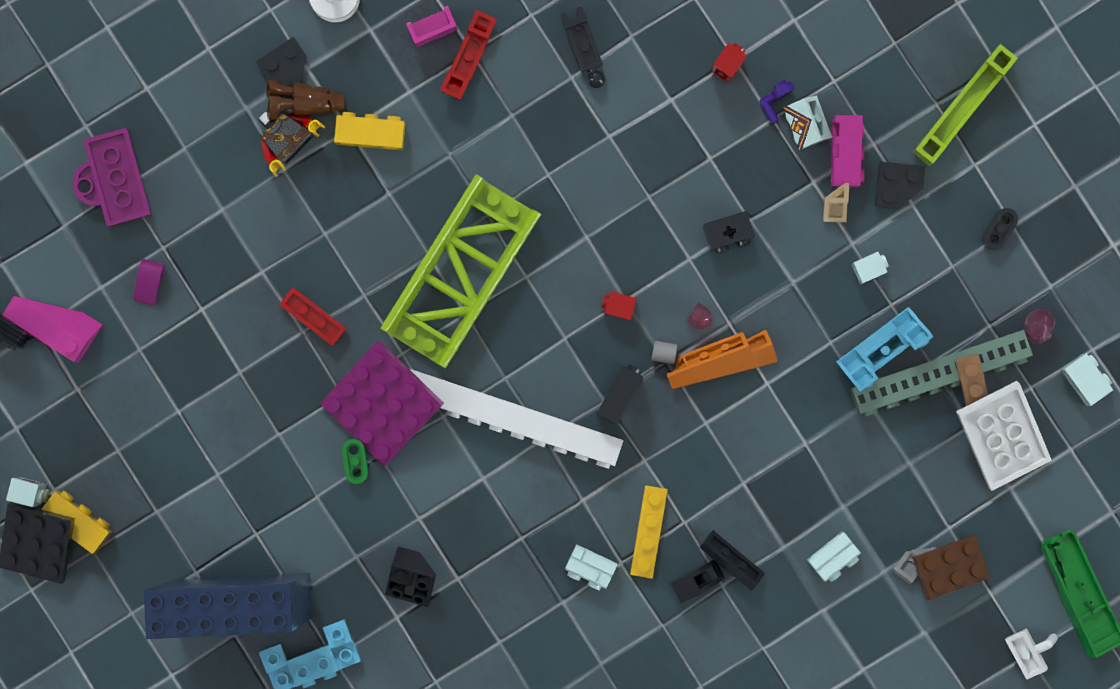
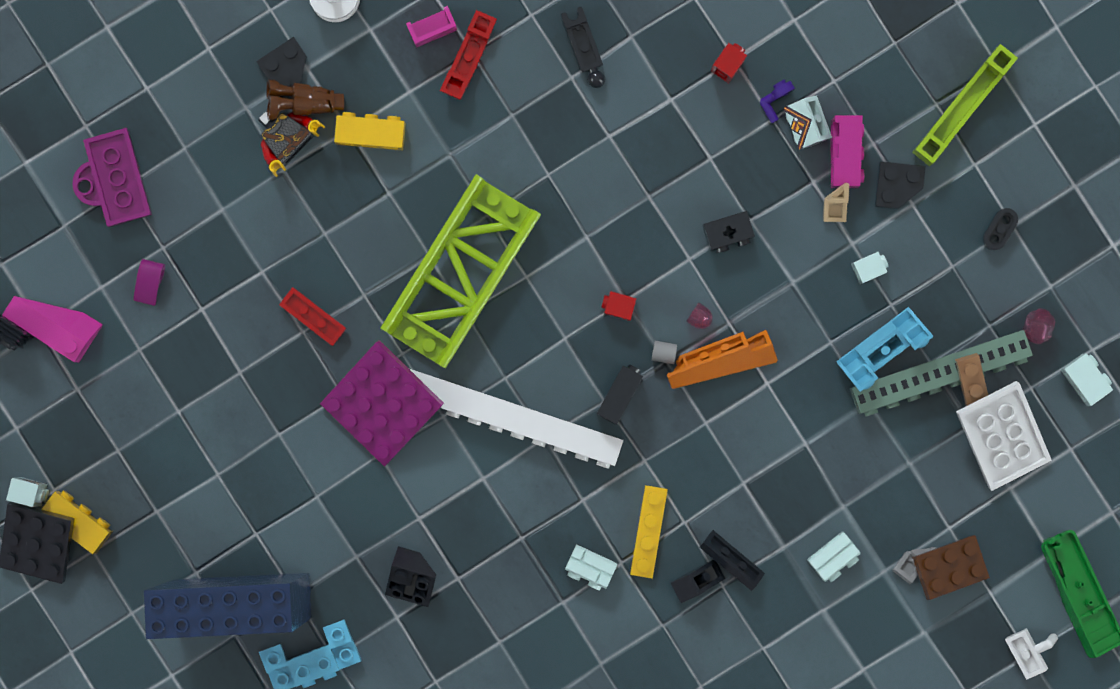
(355, 461): green plate -> none

